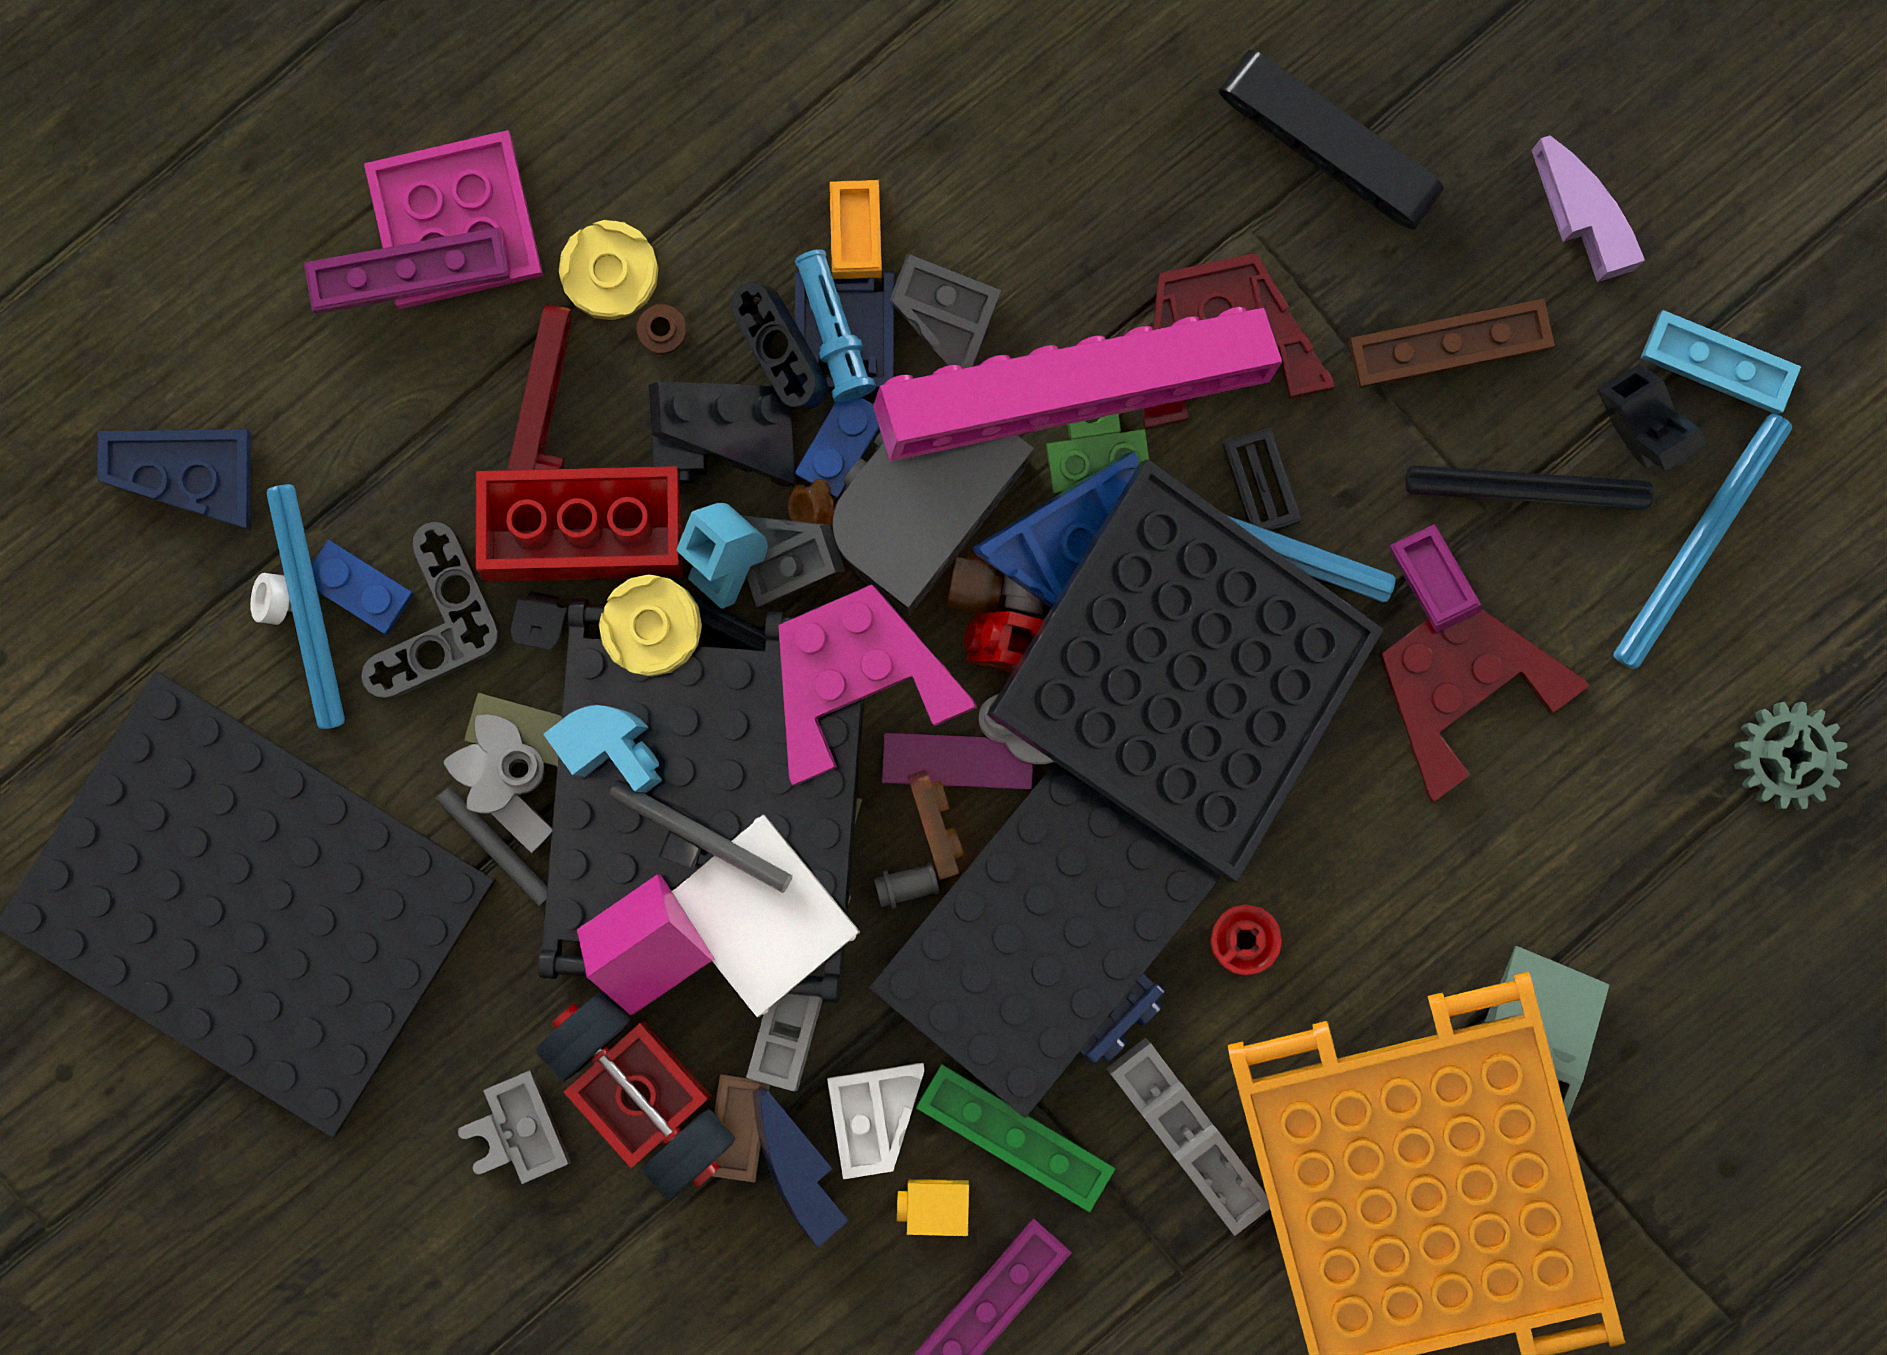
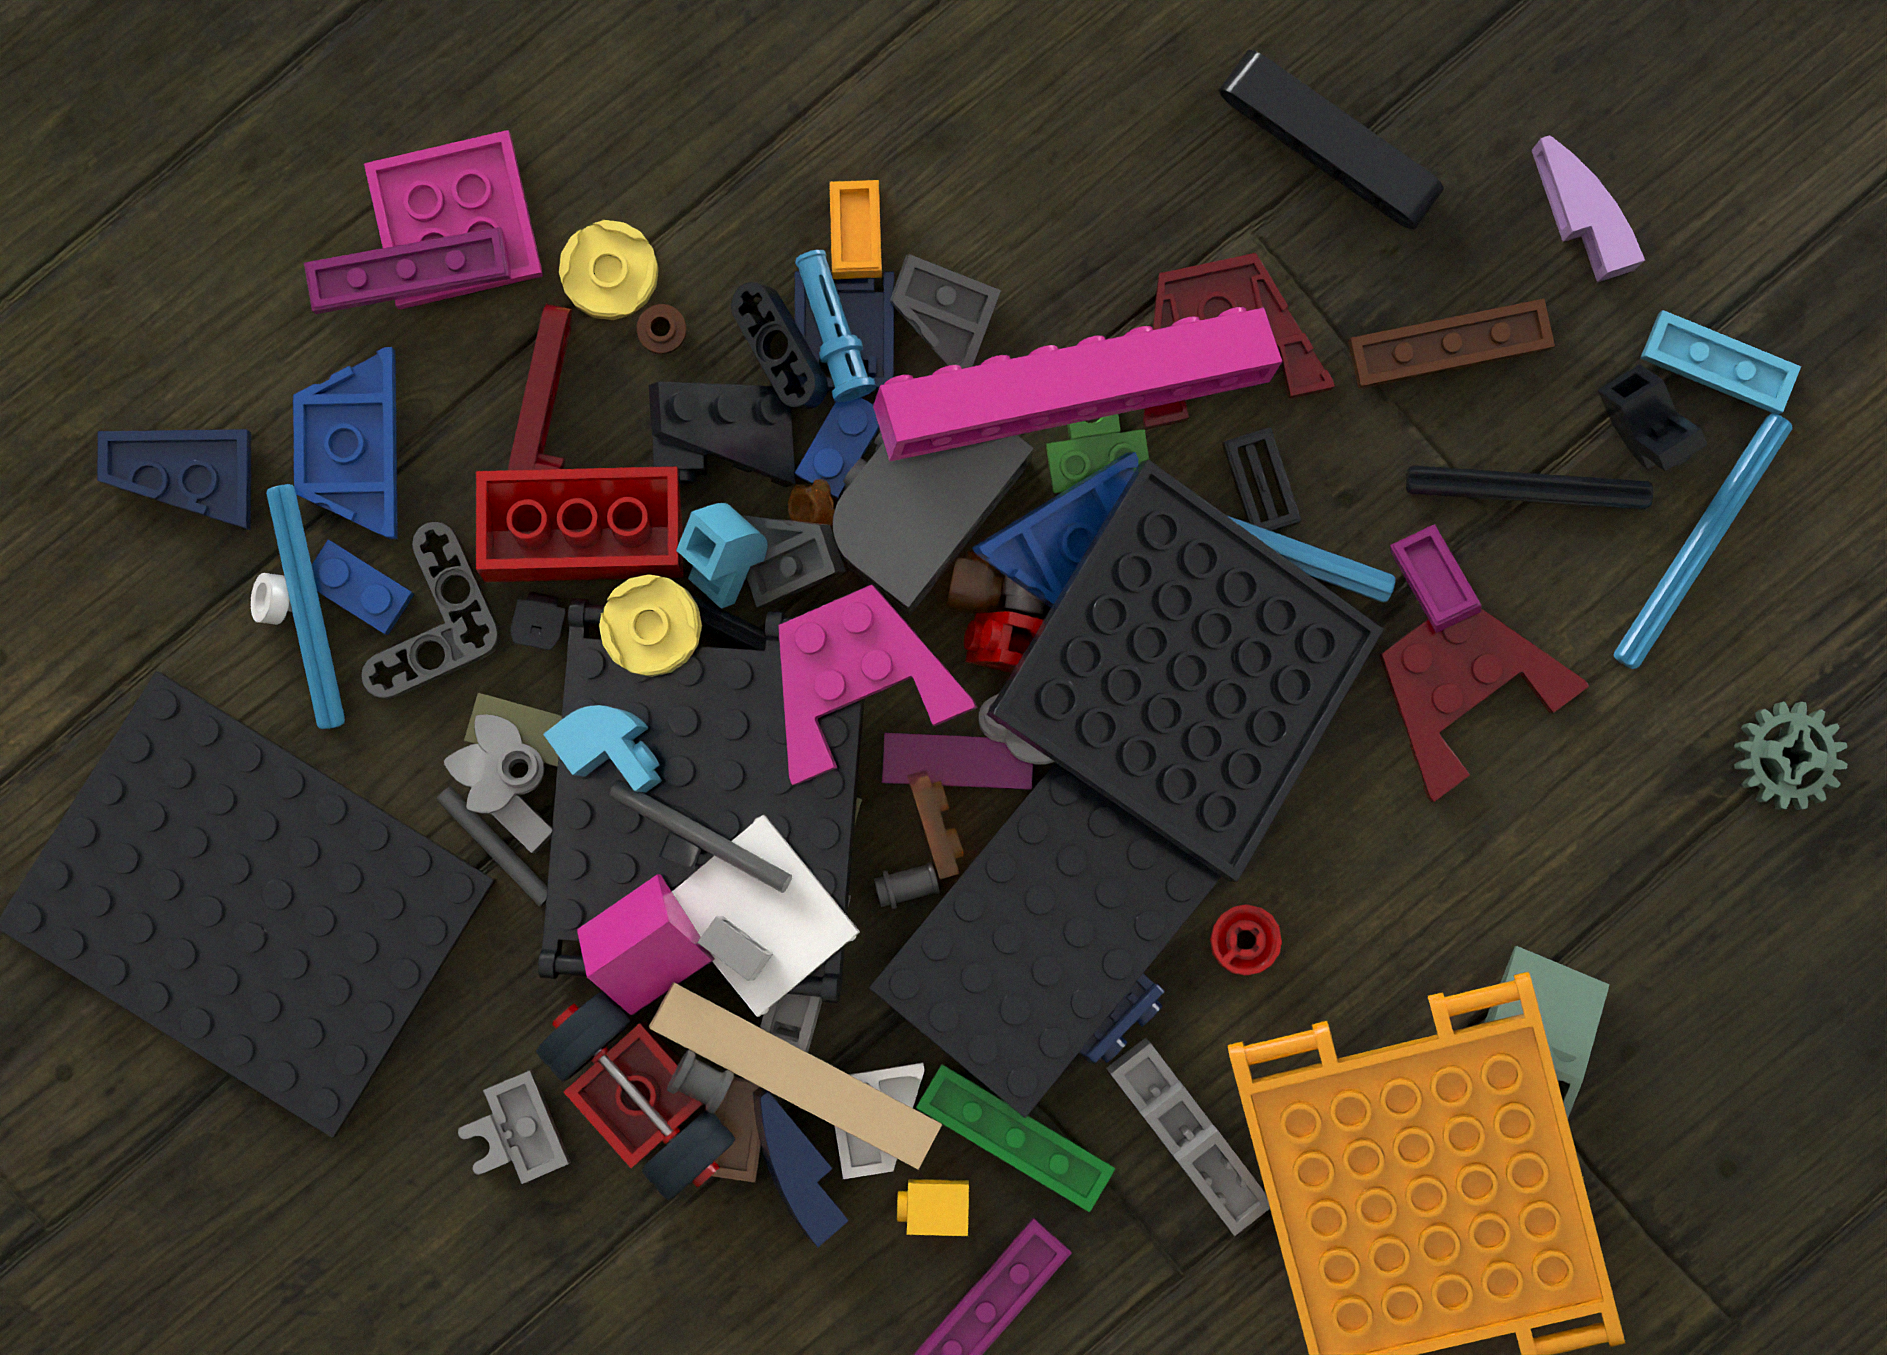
(349, 443): none -> blue wing
(700, 1081): none -> dark grey bush
(735, 948): none -> light grey piece
(795, 1075): none -> tan tile

